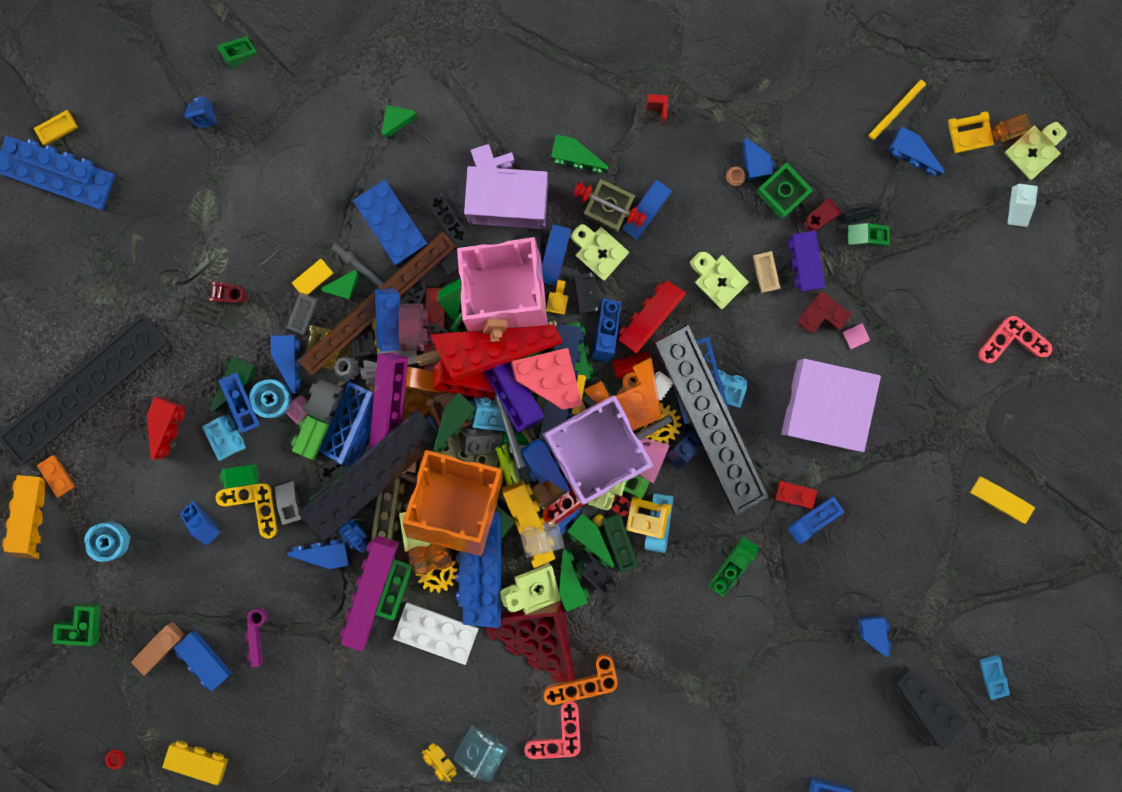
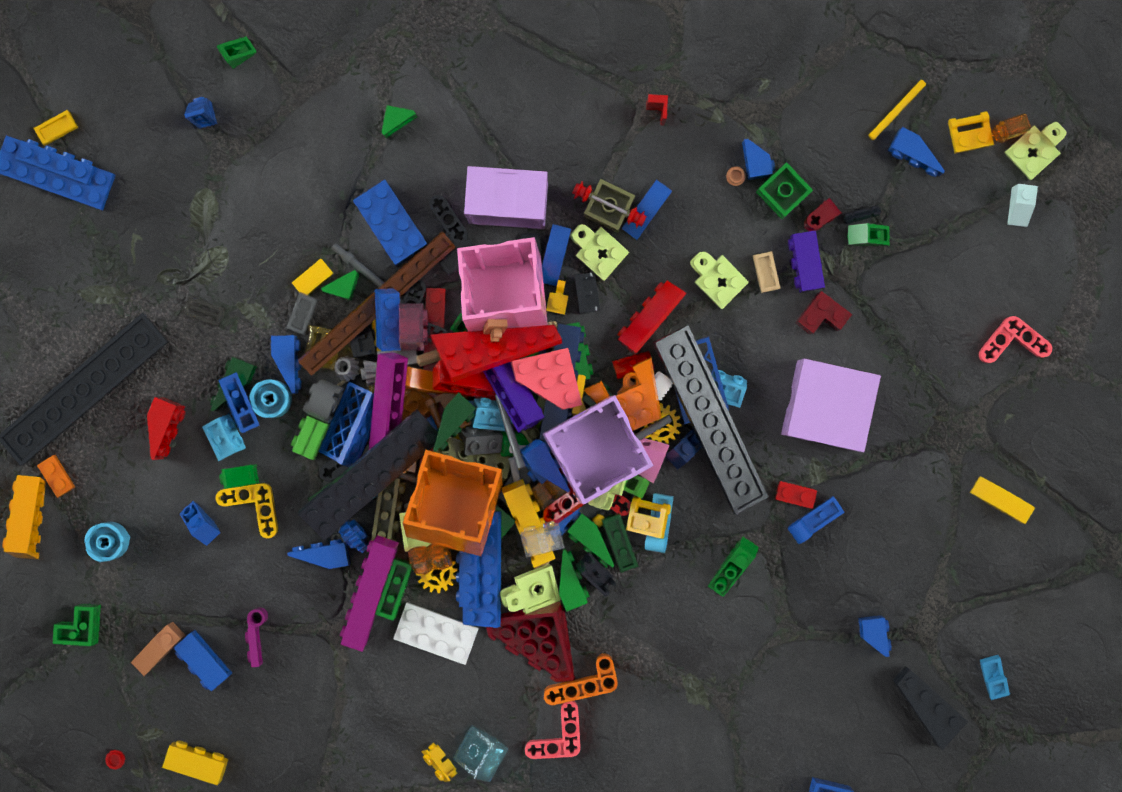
(224, 293): dark red piece -> none
(288, 502): light grey slope -> none
(296, 411): bright pink slope -> none
(450, 298): green slope -> none
(484, 158): lavender brick -> none
(507, 464): lime pin -> none
(572, 152): green slope -> none
(606, 331): blue slope -> none
(856, 336): bright pink slope -> none

